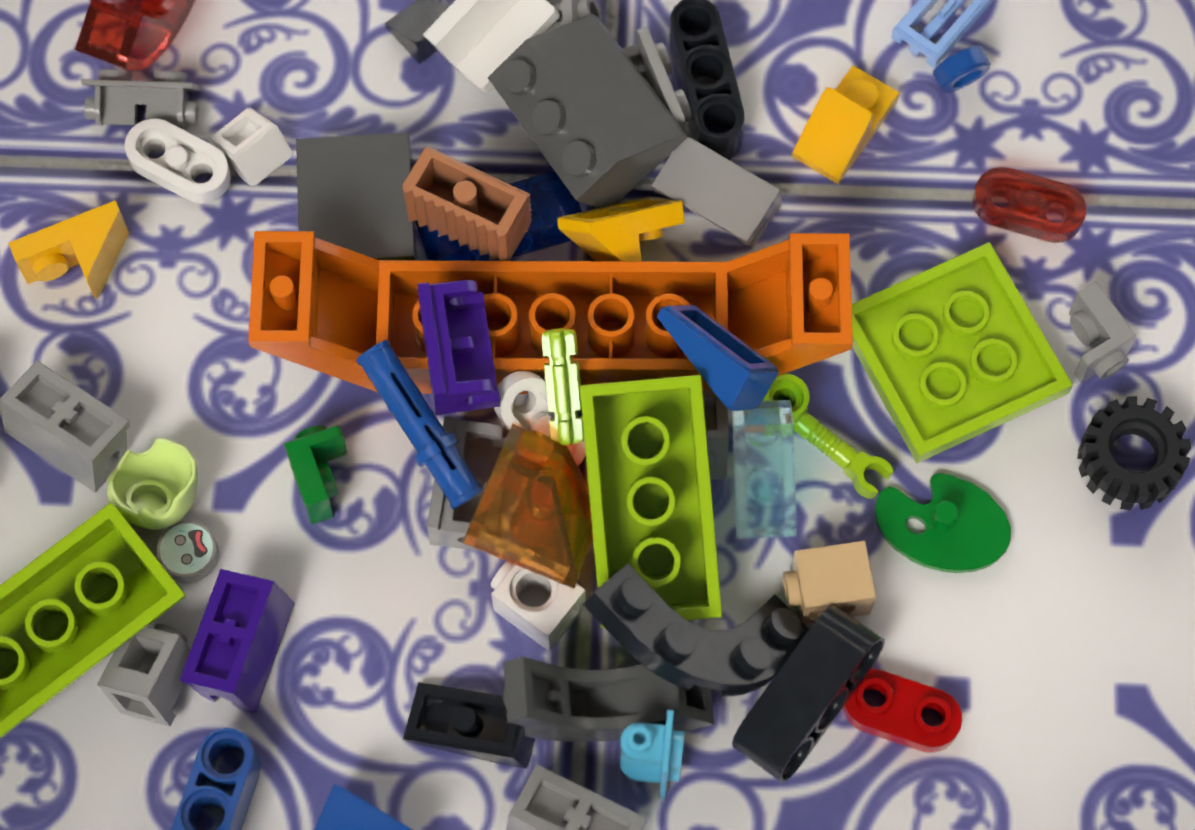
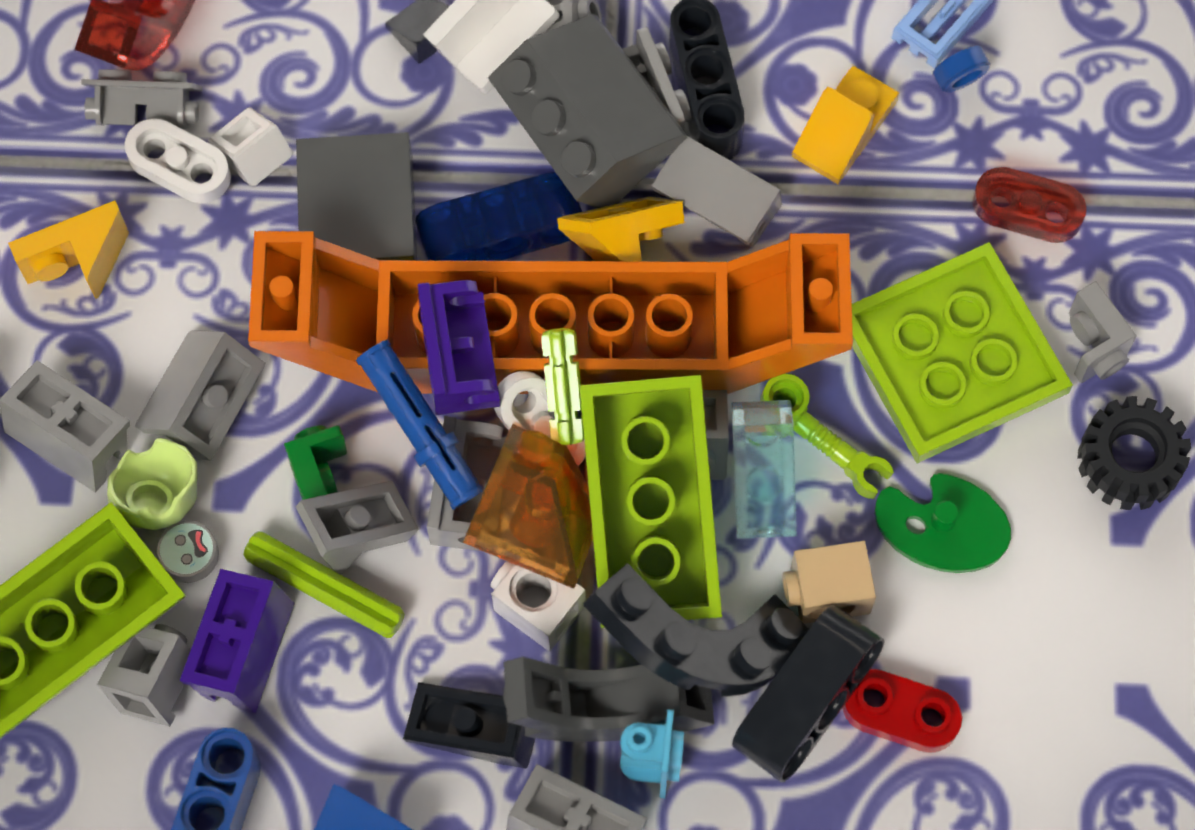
(201, 392): none -> light grey panel
(324, 584): none -> lime axle
(356, 522): none -> light grey slope
(466, 205): nougat brick -> none
(724, 361): blue slope -> none

